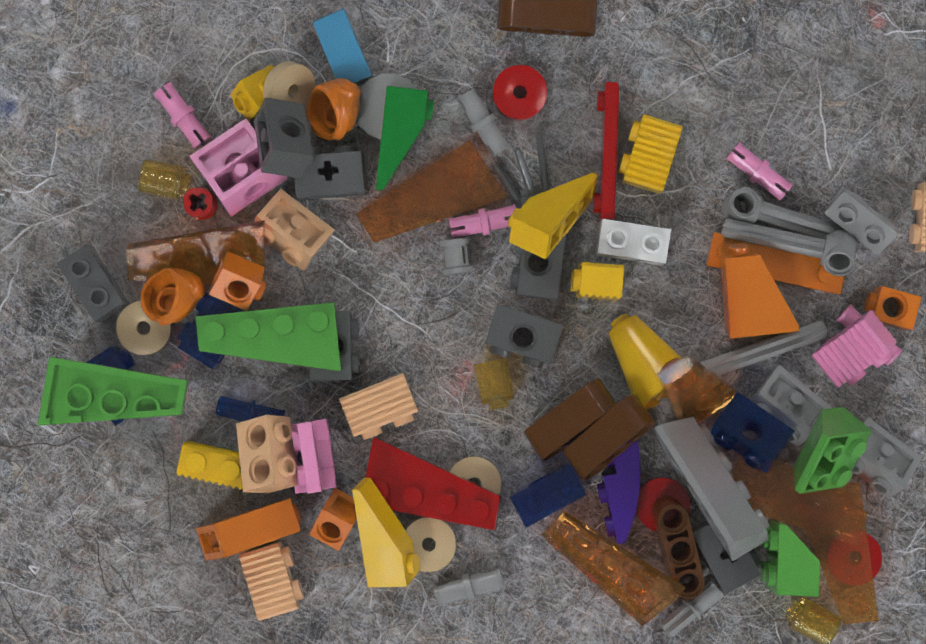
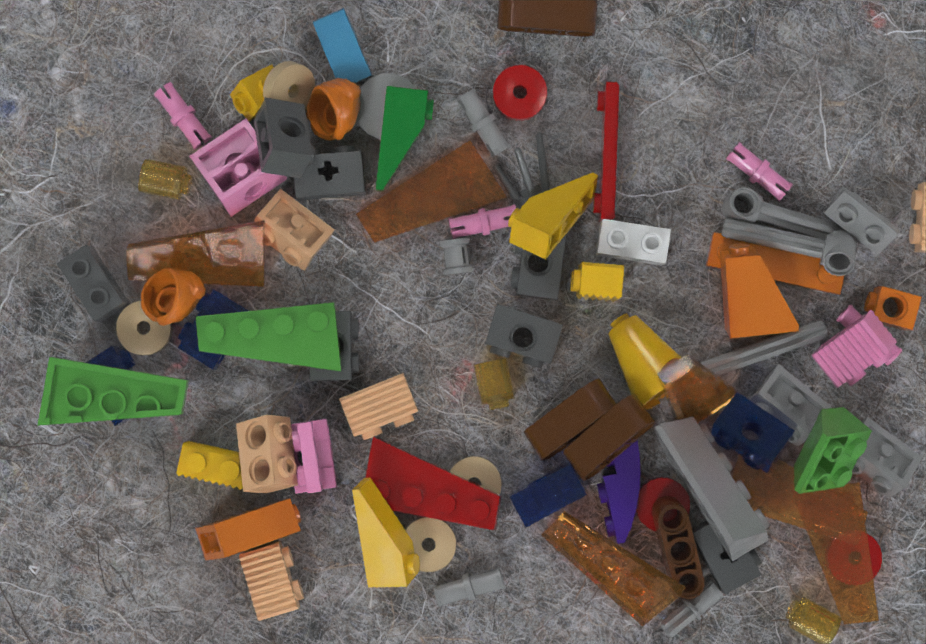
(210, 201): red bush -> none
(237, 268): orange brick -> none
(243, 410): clear blue axle -> none
(335, 520): orange brick -> none
(650, 154): yellow brick -> none
(789, 565): bright green slope -> none

